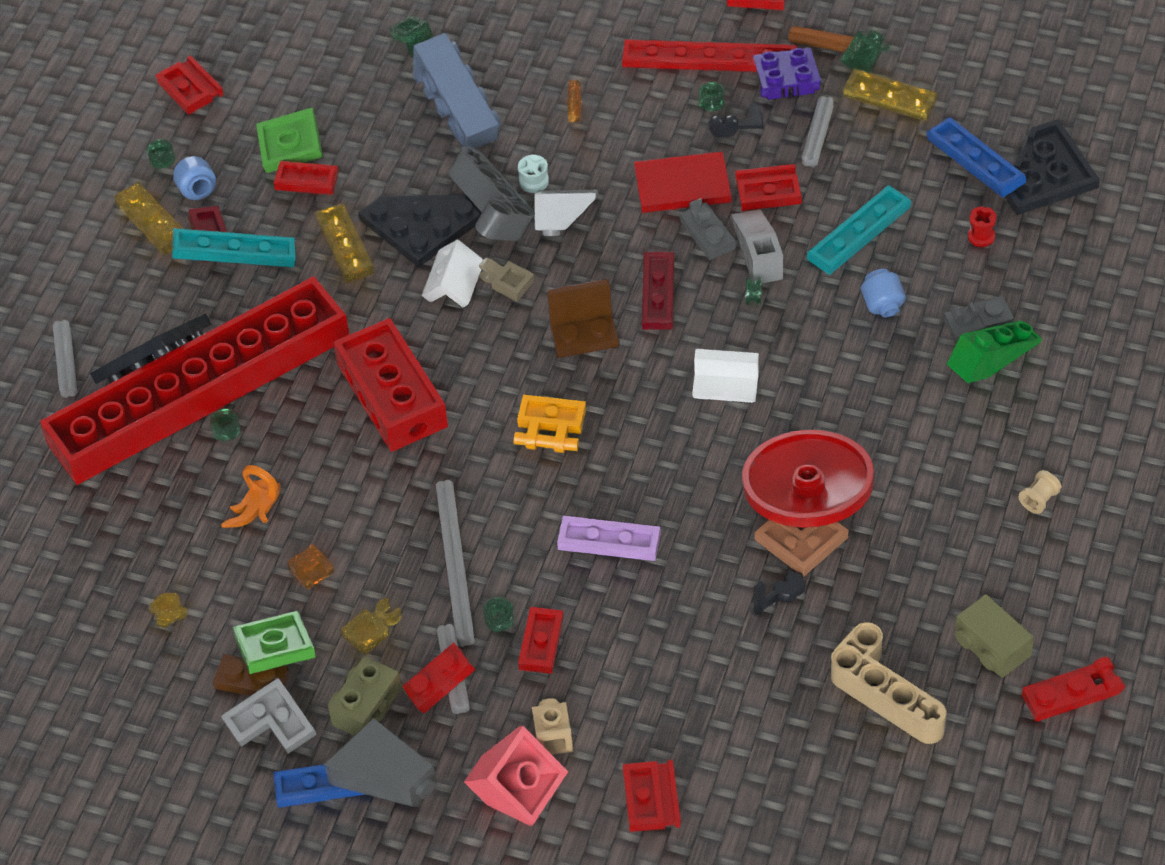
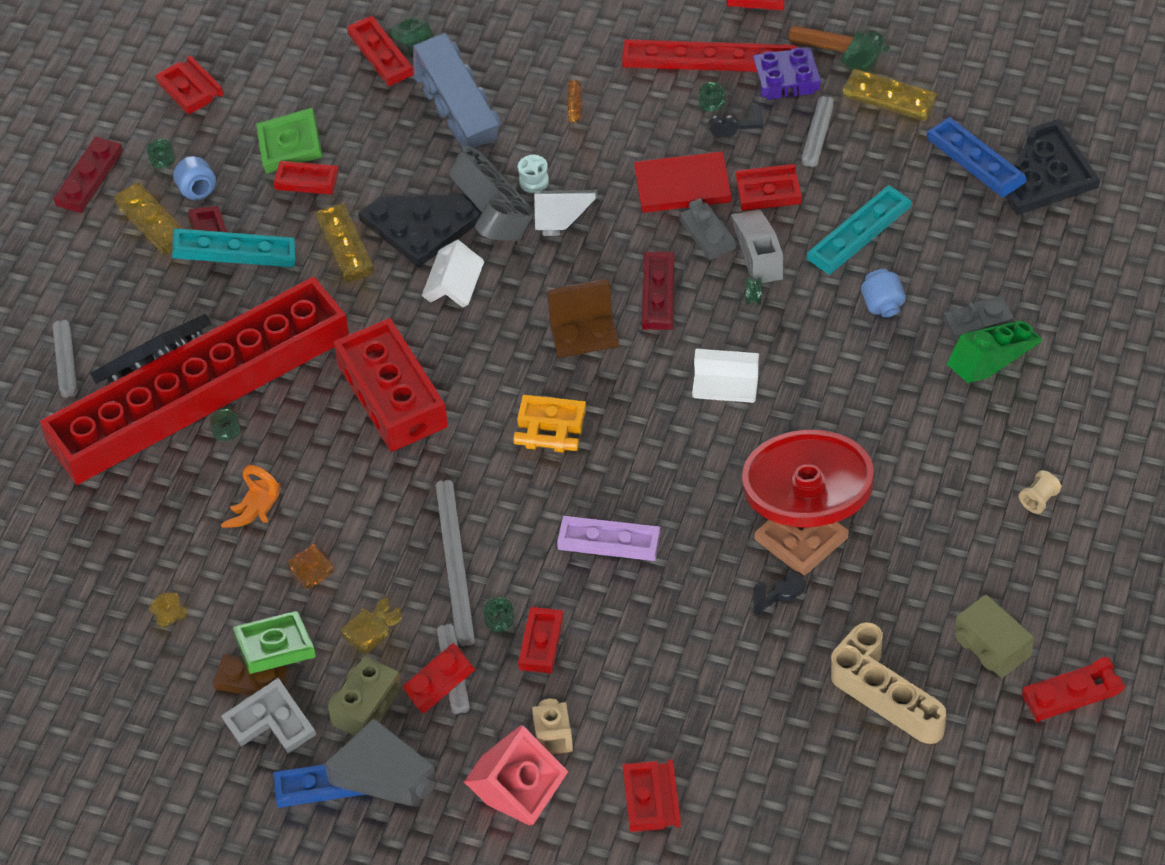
(88, 174): none -> dark red plate
(380, 51): none -> red plate
(507, 280): dark tan plate -> none
(982, 221): red bush -> none

